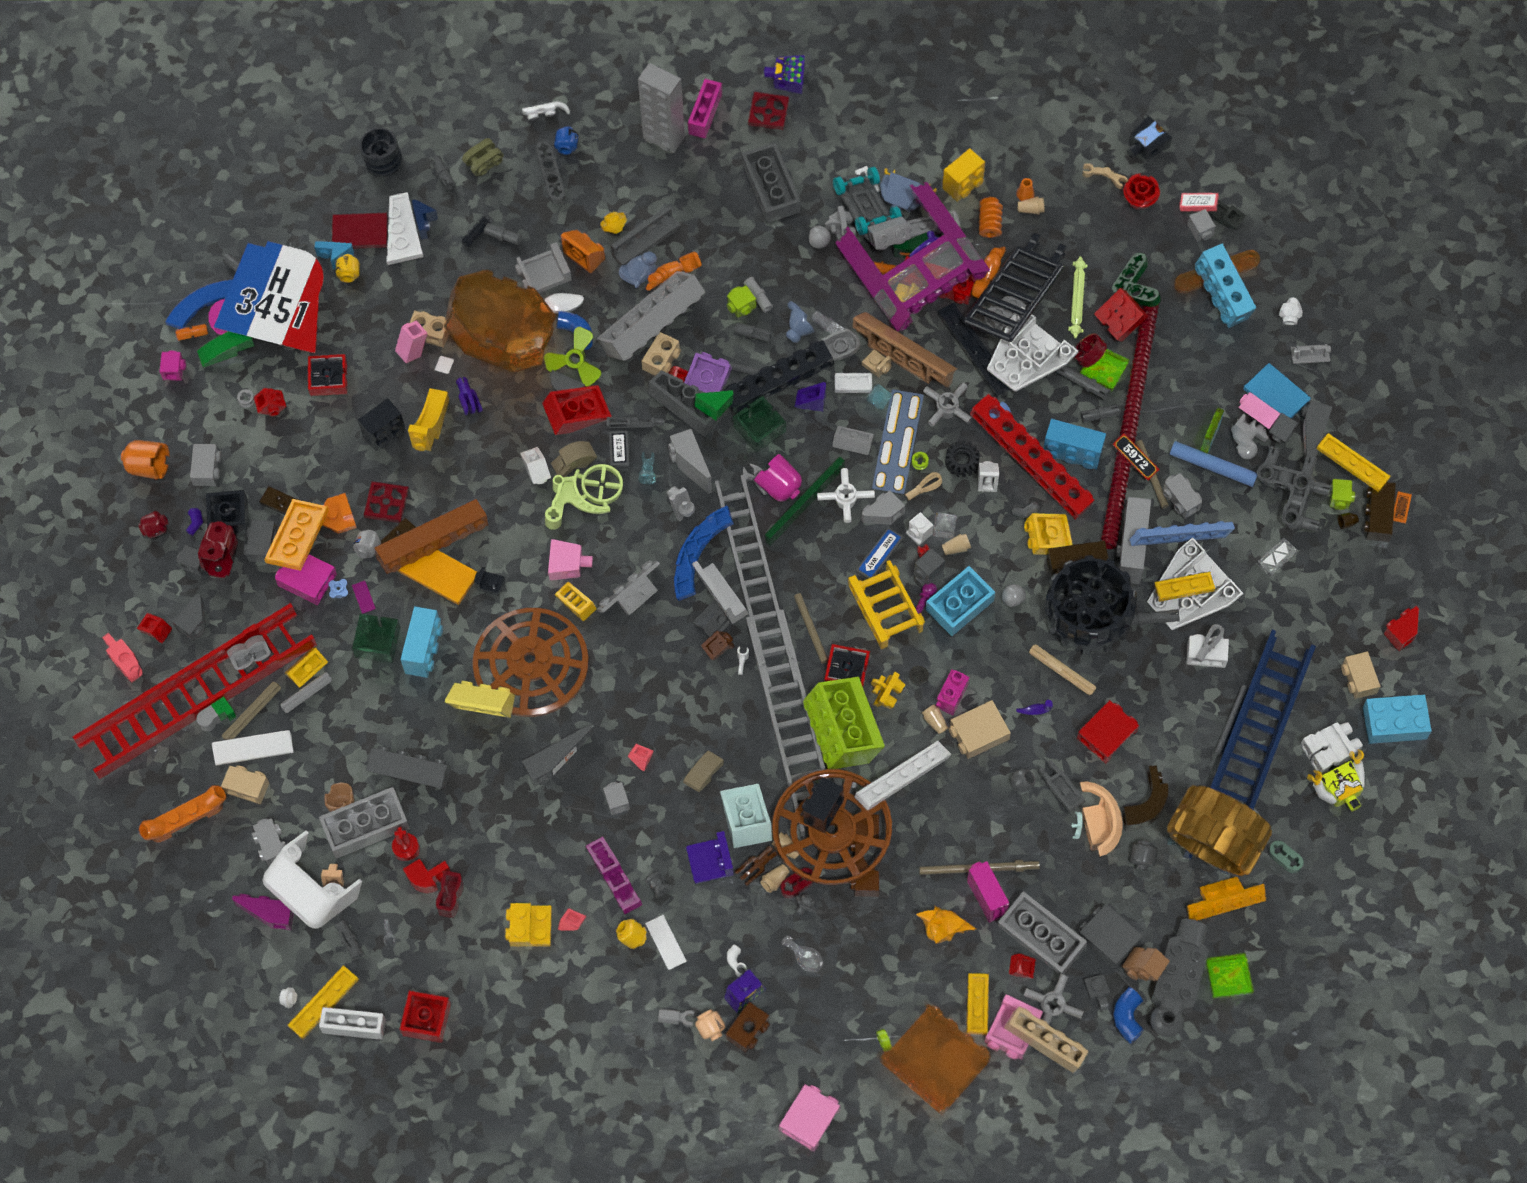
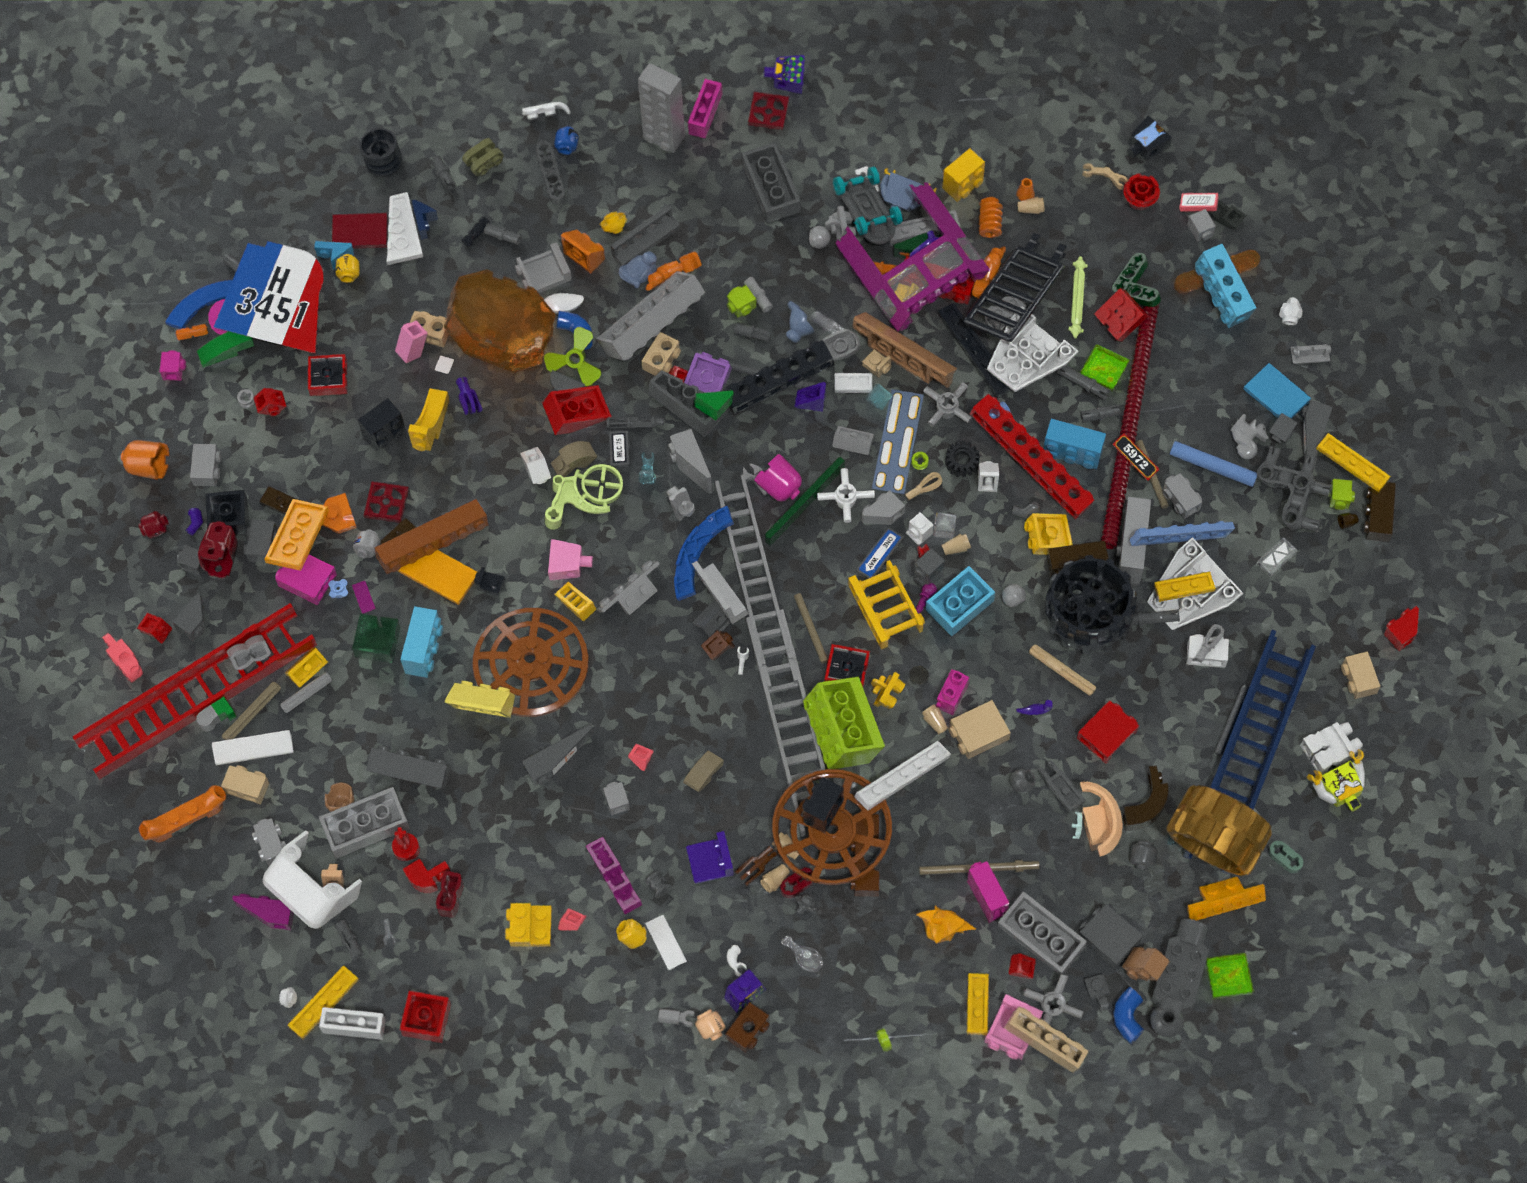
(746, 815): light aqua slope -> none
(759, 428): clear green piece -> none
(809, 1117): bright pink panel -> none
(889, 233): light grey brick -> none
(936, 1059): clear orange panel -> none
(1090, 350): dark red wheel -> none
(1212, 430): clear neon green tile -> none
(1259, 410): bright pink brick -> none
(1397, 719): medium azure brick -> none
(1401, 507): sticker -> none

